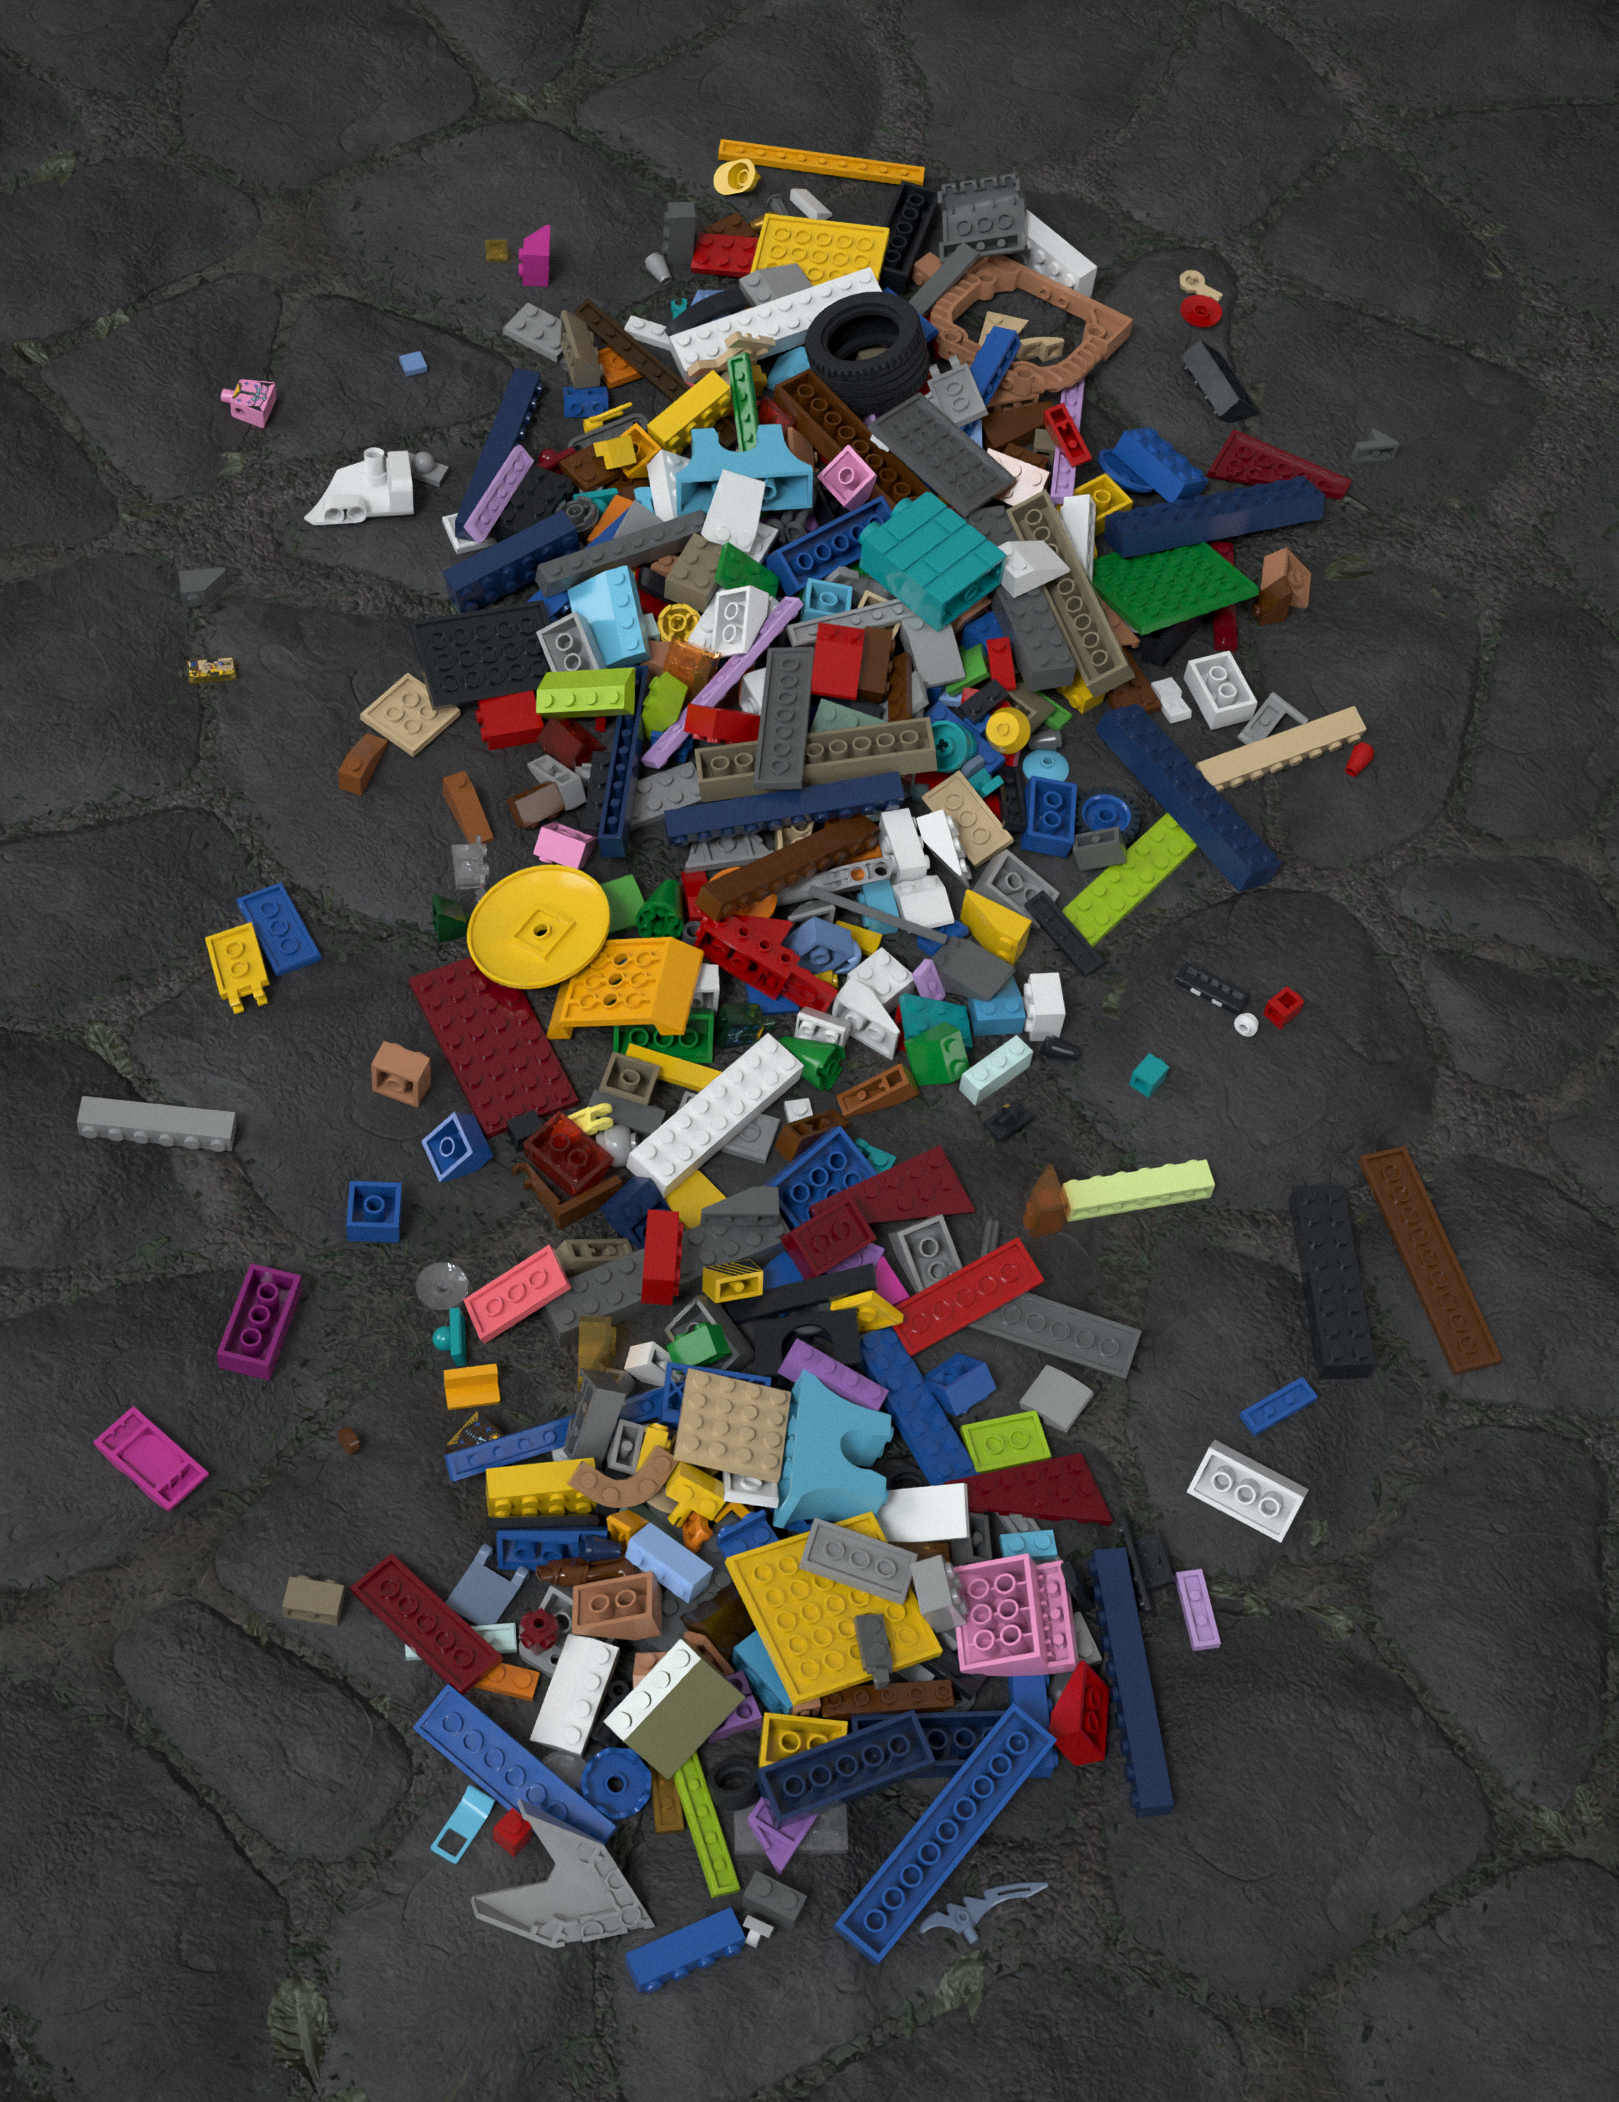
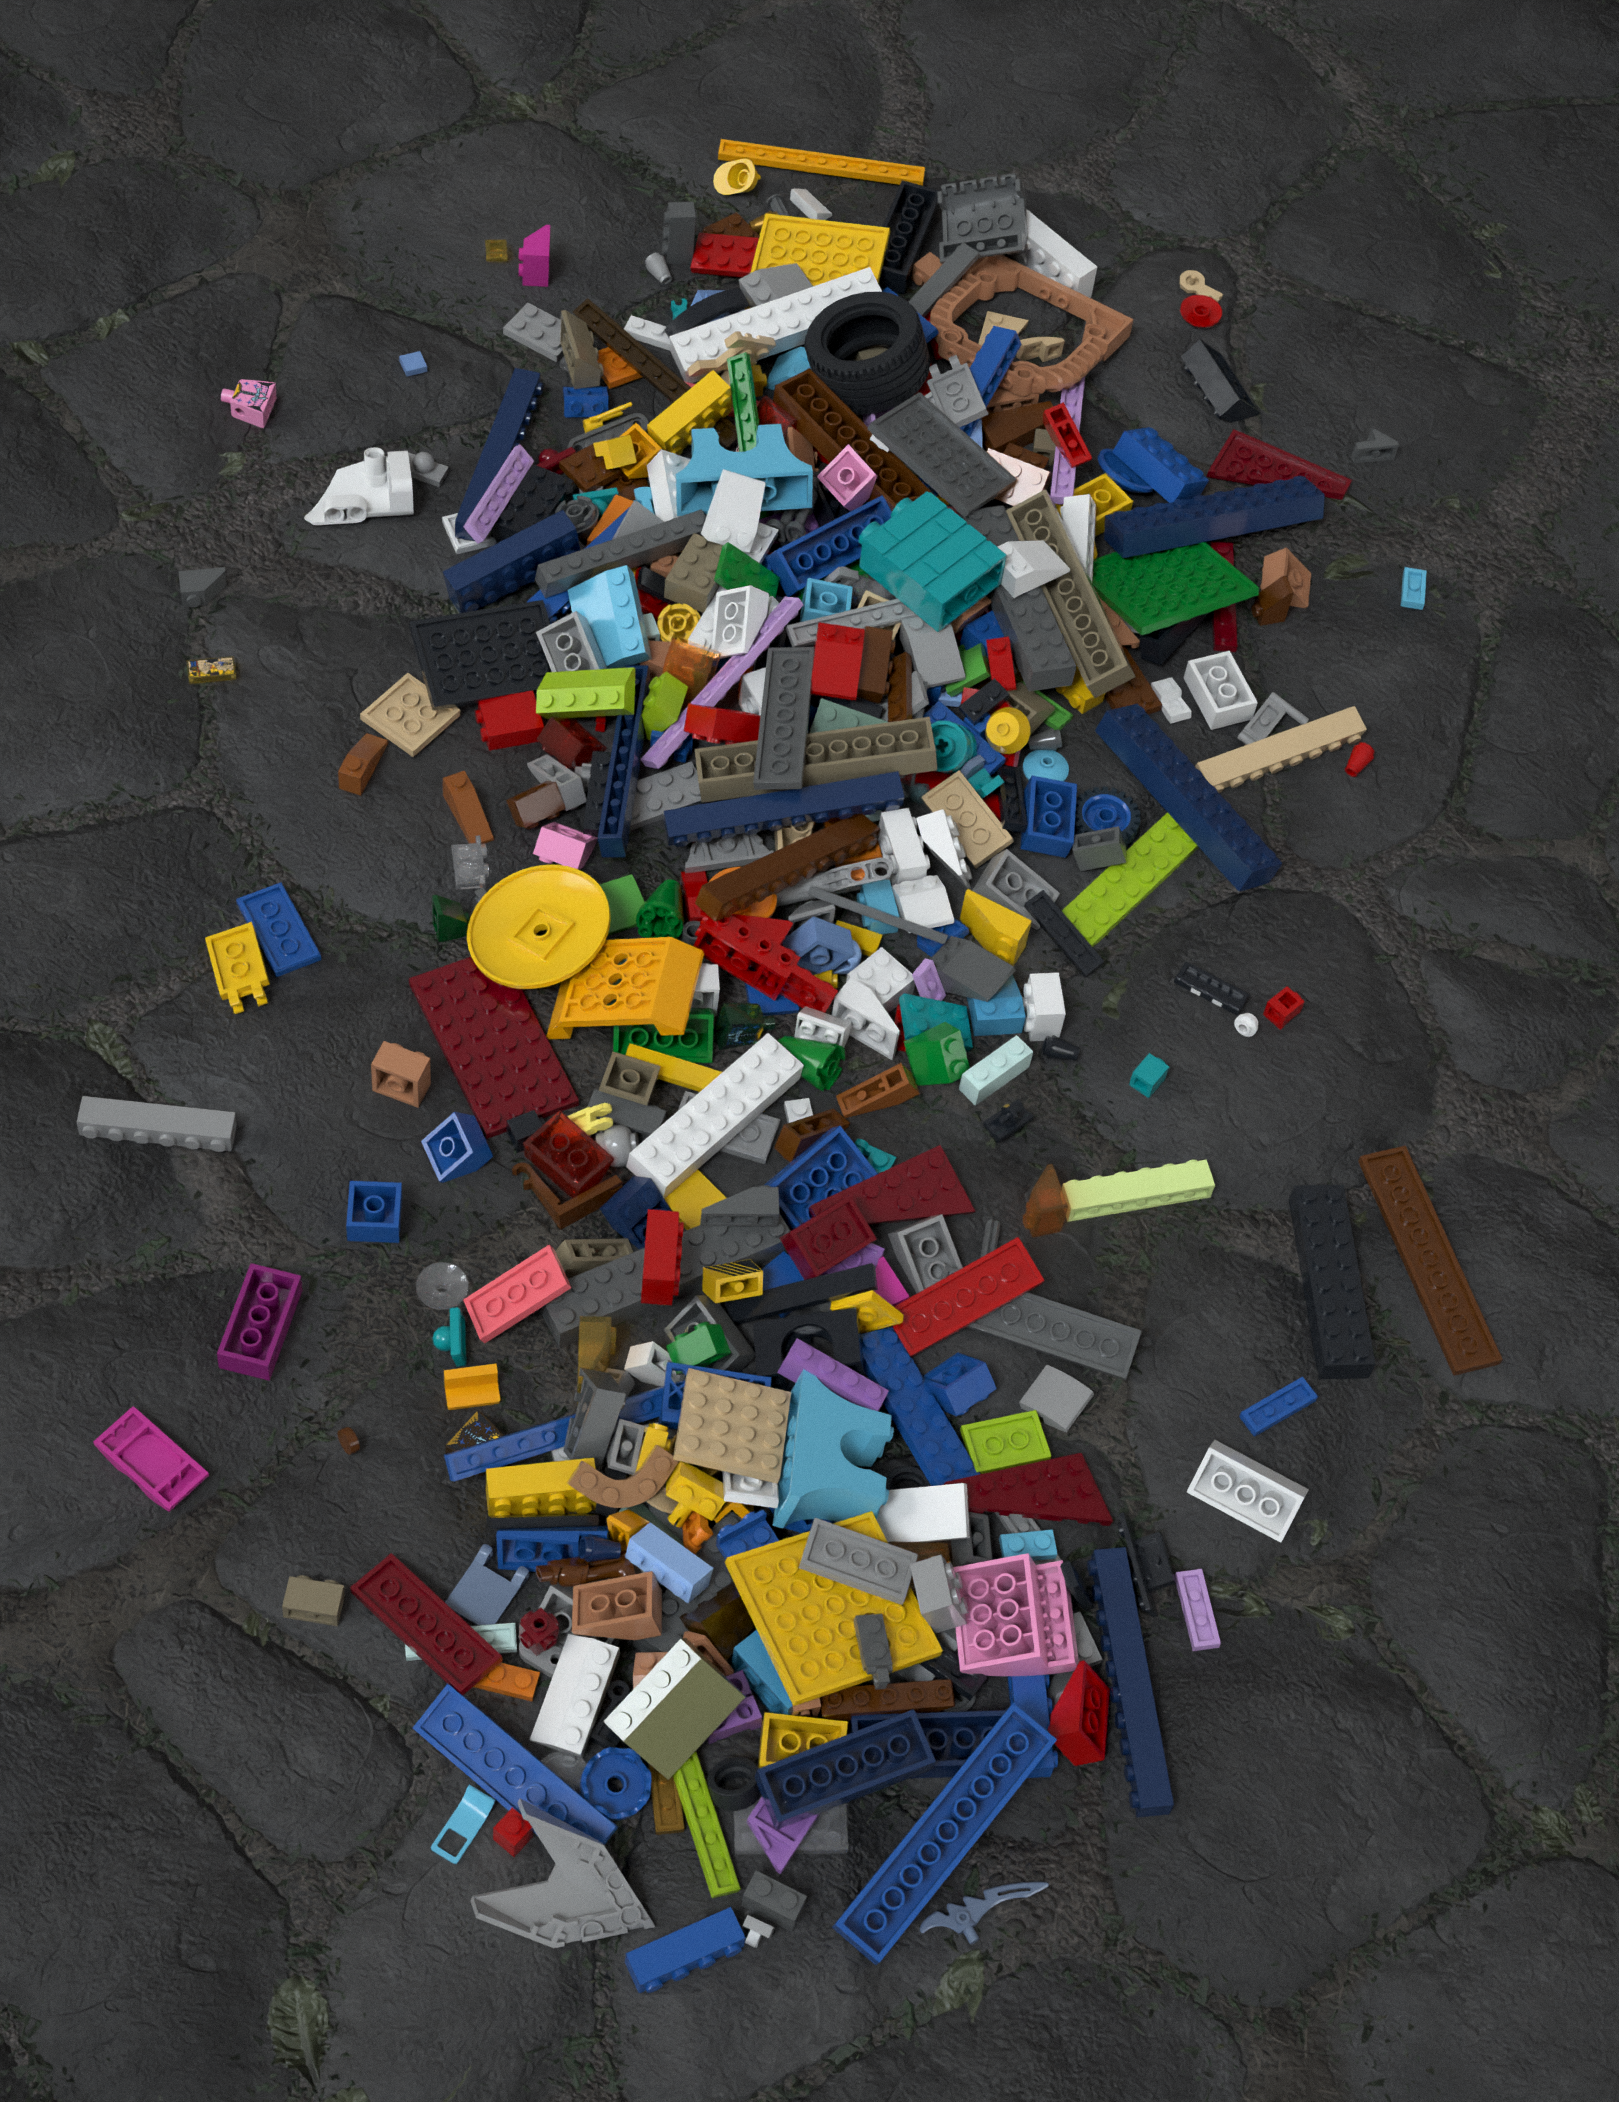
(1413, 588): none -> medium azure plate

